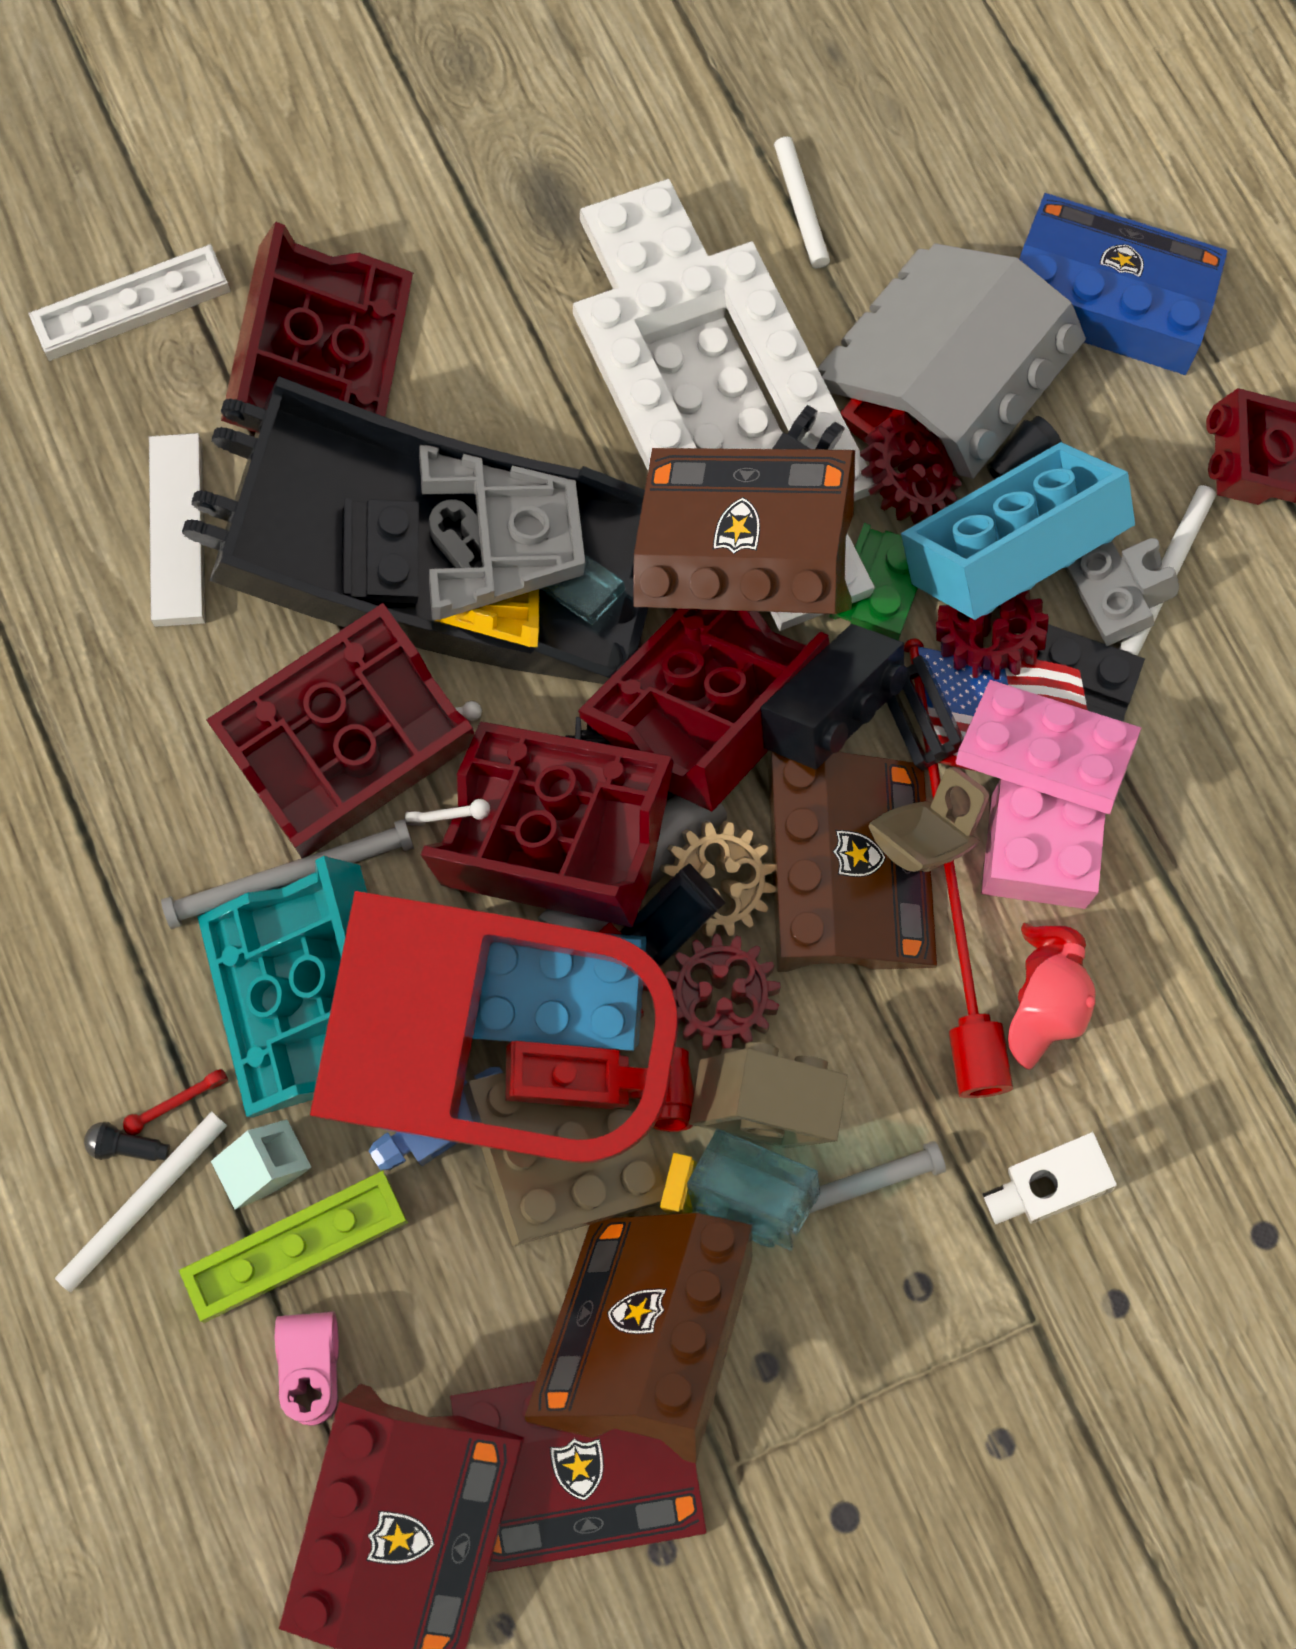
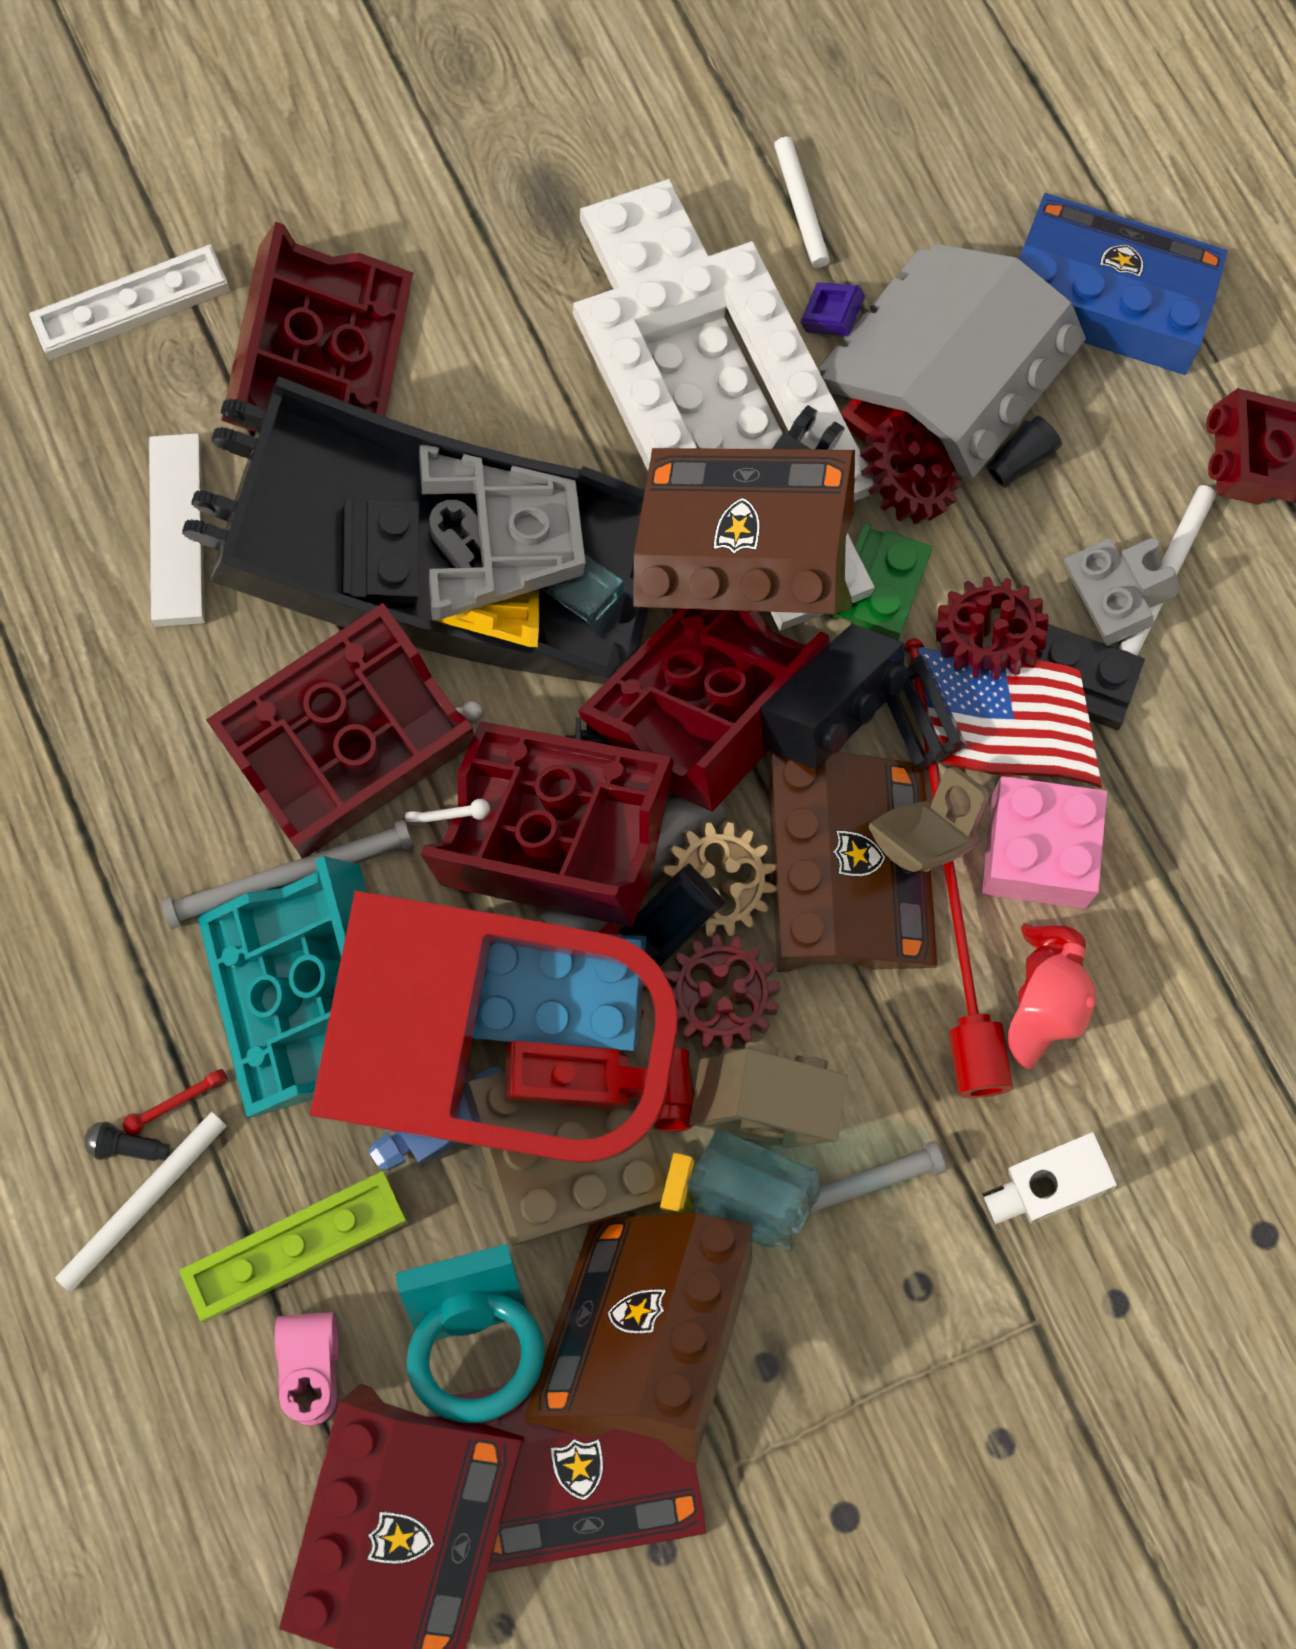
(260, 1163): light aqua brick -> none
(461, 1300): none -> teal tile
(832, 309): none -> dark purple tile
(1018, 529): medium azure brick -> none
(1048, 746): bright pink plate -> none

